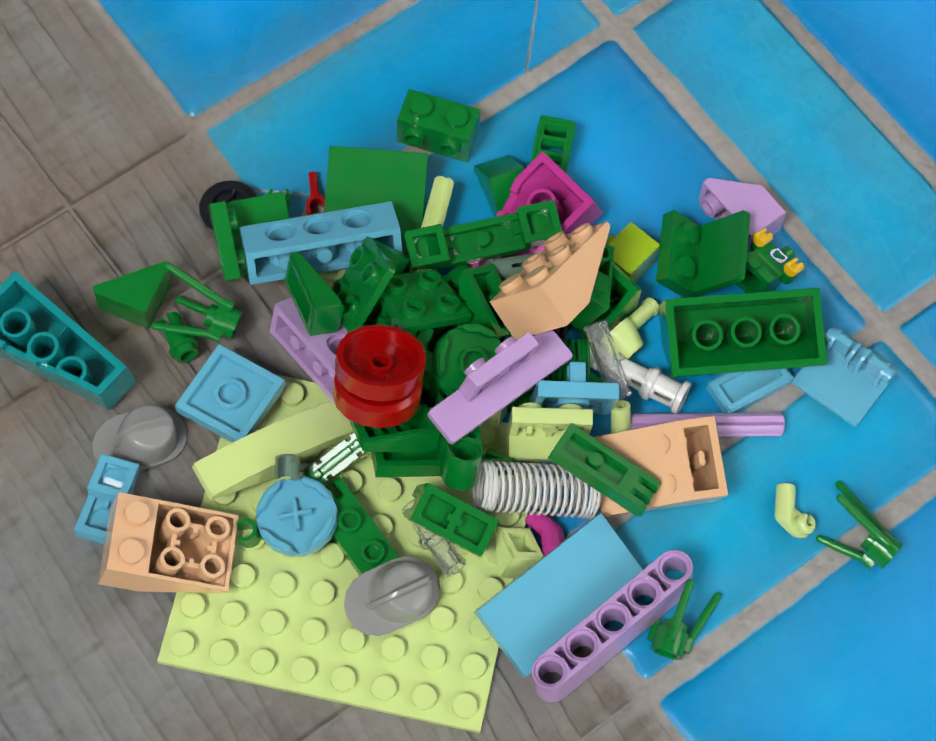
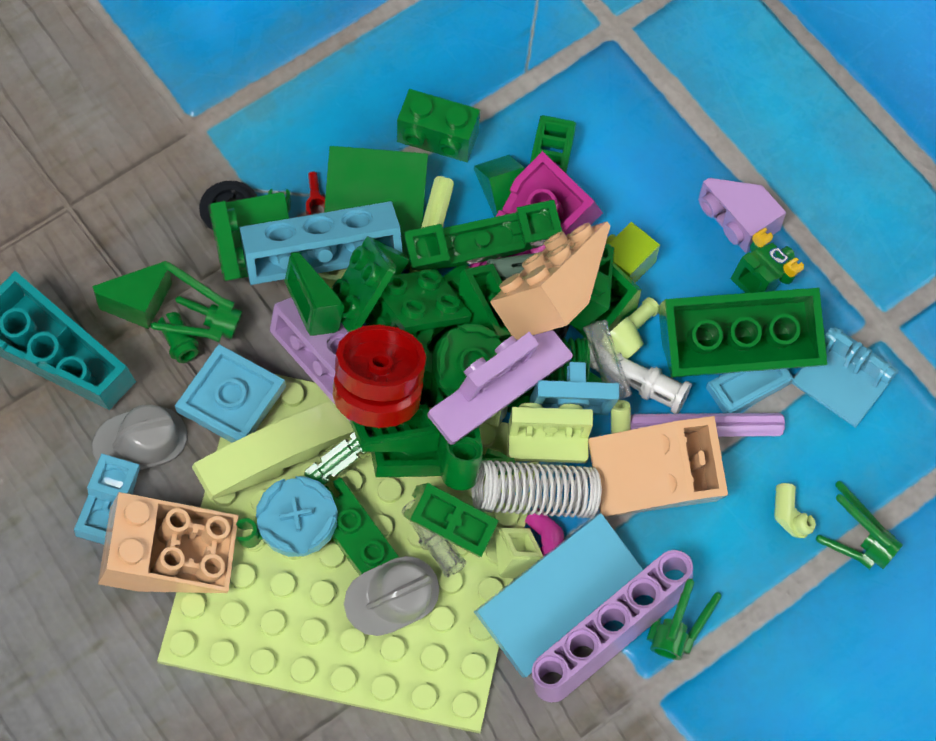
(289, 466): sand green hand -> none
(604, 470): green hinge -> none
(704, 256): green bracket -> none

